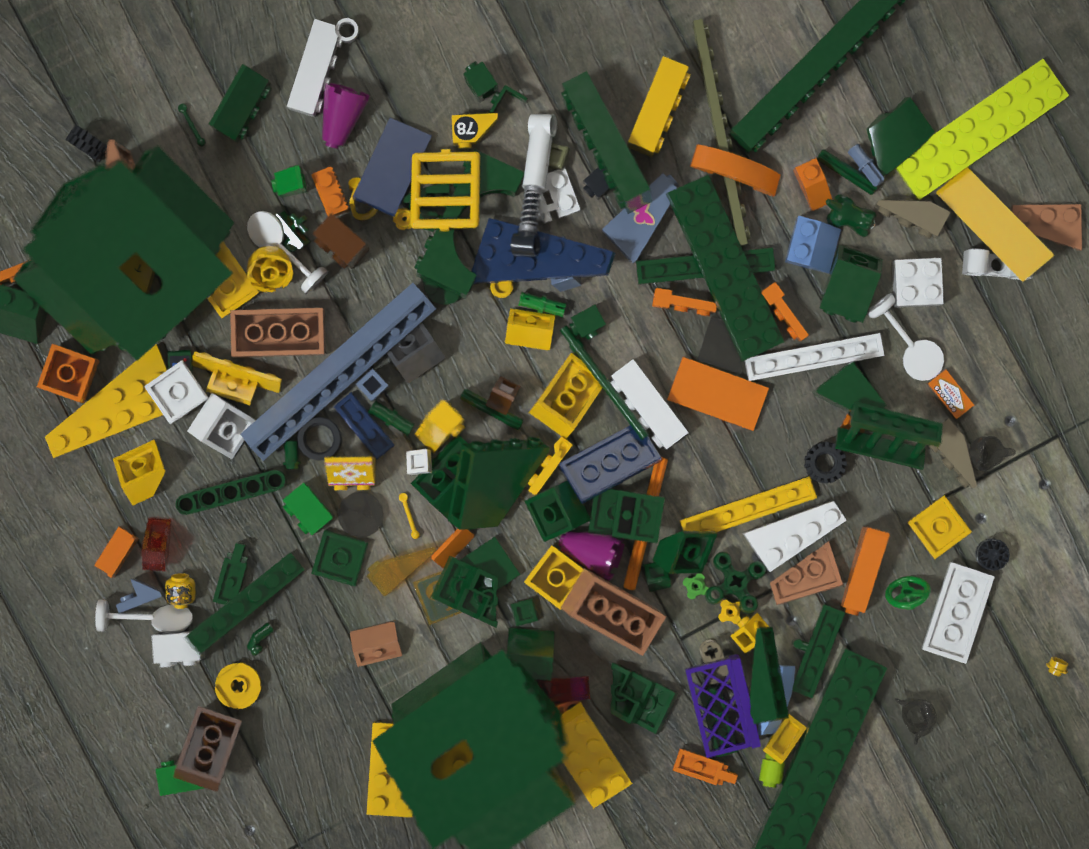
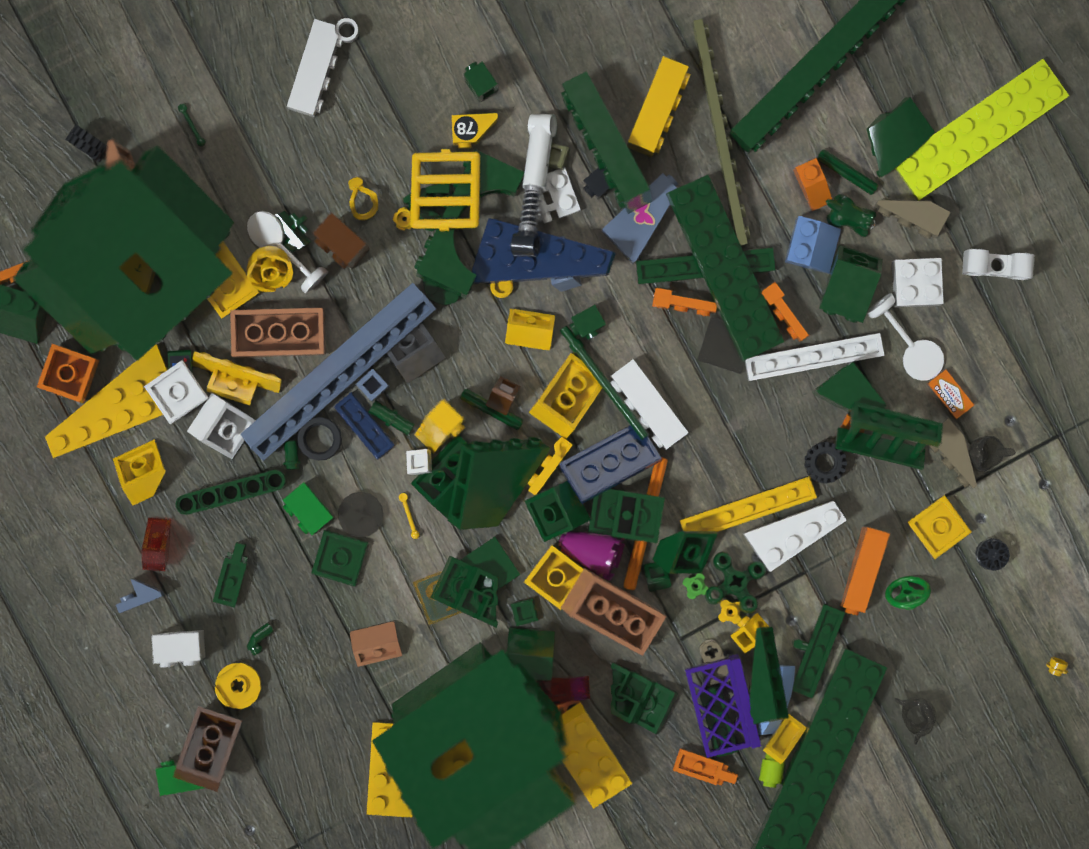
(116, 552): orange panel -> none
(164, 619): white piece -> none
(180, 590): head -> none
(240, 104): dark green slope -> none
(244, 603): dark green plate -> none
(289, 182): green slope -> none
(330, 192): orange brick -> none
(341, 113): magenta cone -> none
(351, 471): yellow slope -> none
(390, 167): dark blue tile -> none
(394, 570): clear yellow slope -> none
(452, 546): orange slope -> none
(498, 96): dark green bracket -> none
(542, 304): green pin -> none
(717, 393): orange tile -> none
(736, 168): orange slope -> none
(810, 576): nougat wing -> none
(866, 165): sand blue axle -> none
(957, 612): white plate -> none
(994, 224): yellow sticker -> none
(1053, 222): nougat wing -> none

